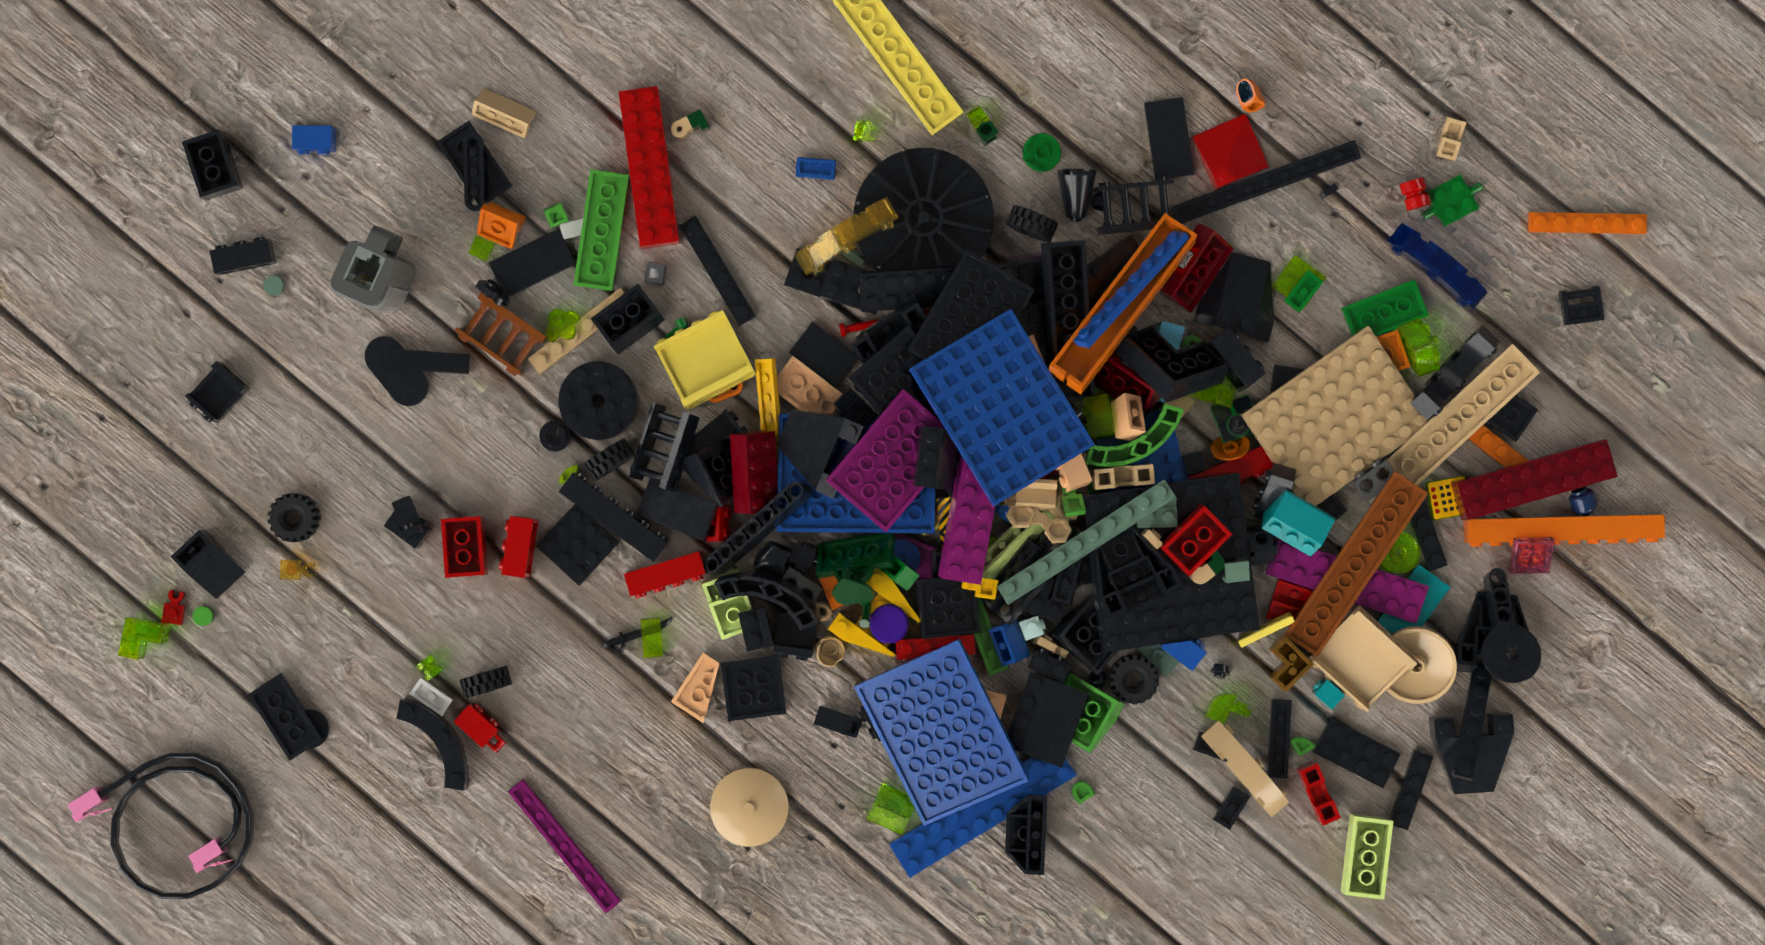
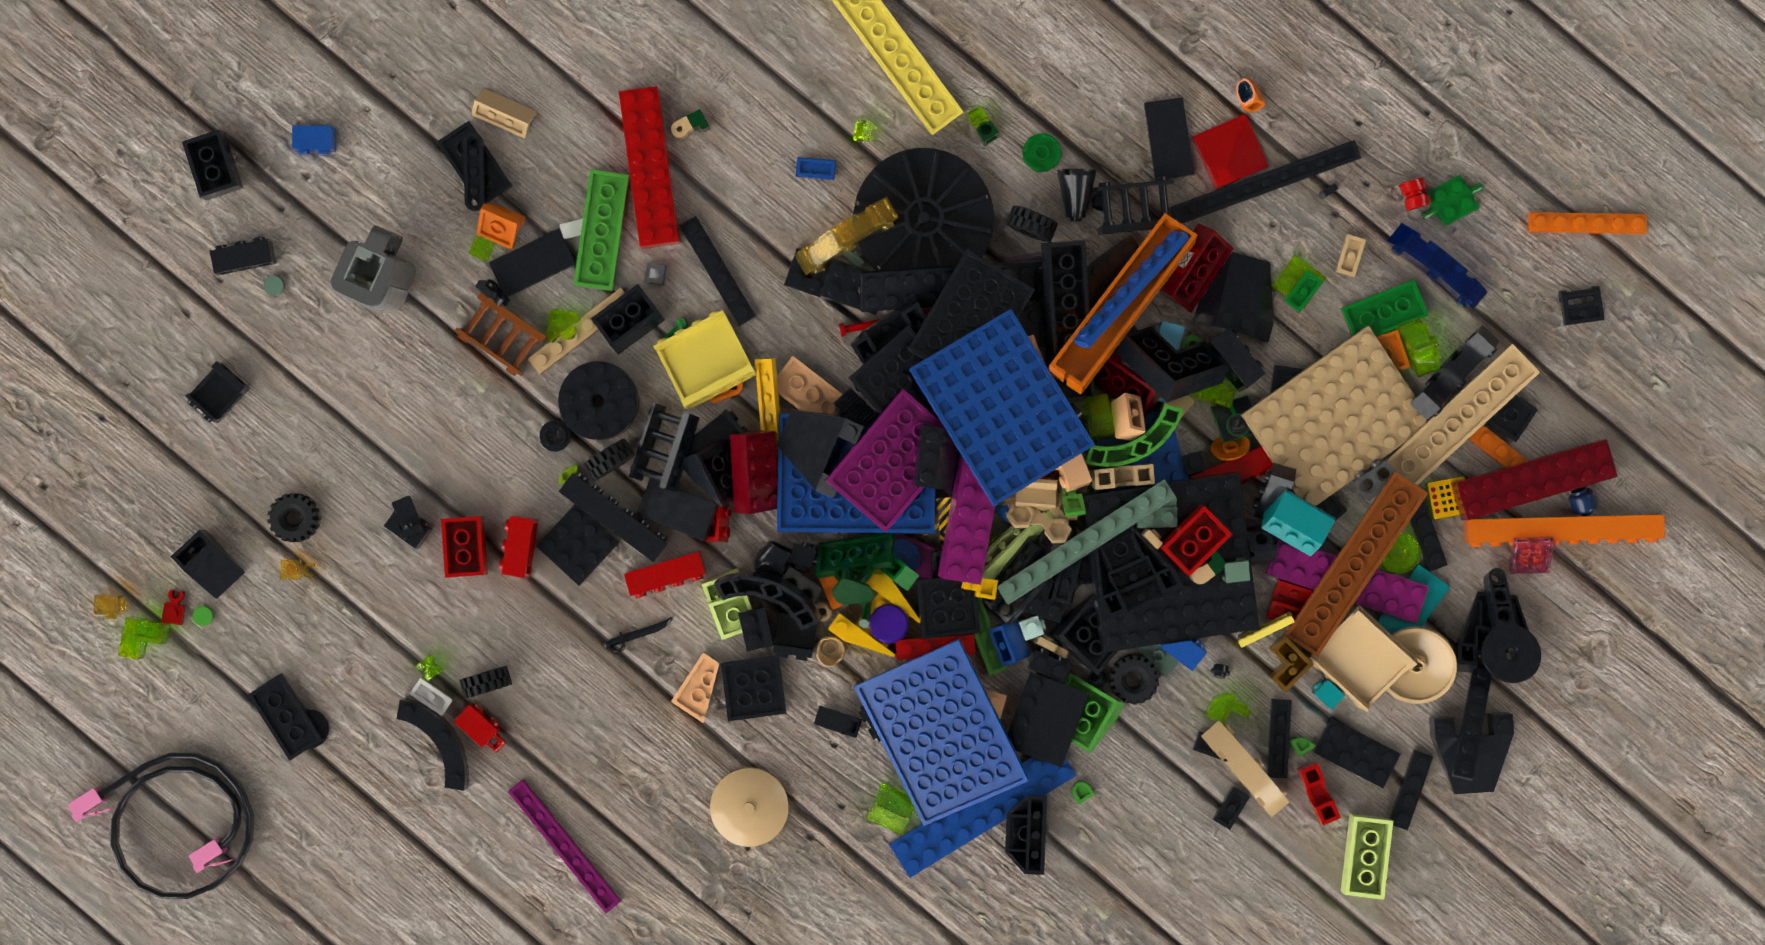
(109, 605): none -> clear yellow brick
(404, 386): black tile -> none
(429, 361): black tile -> none
(556, 214): bright green tile -> none
(651, 637): clear neon green tile -> none
(765, 524): black beam -> none
(824, 354): black tile -> none
(1350, 255): none -> tan plate
(1451, 138): tan slope -> none

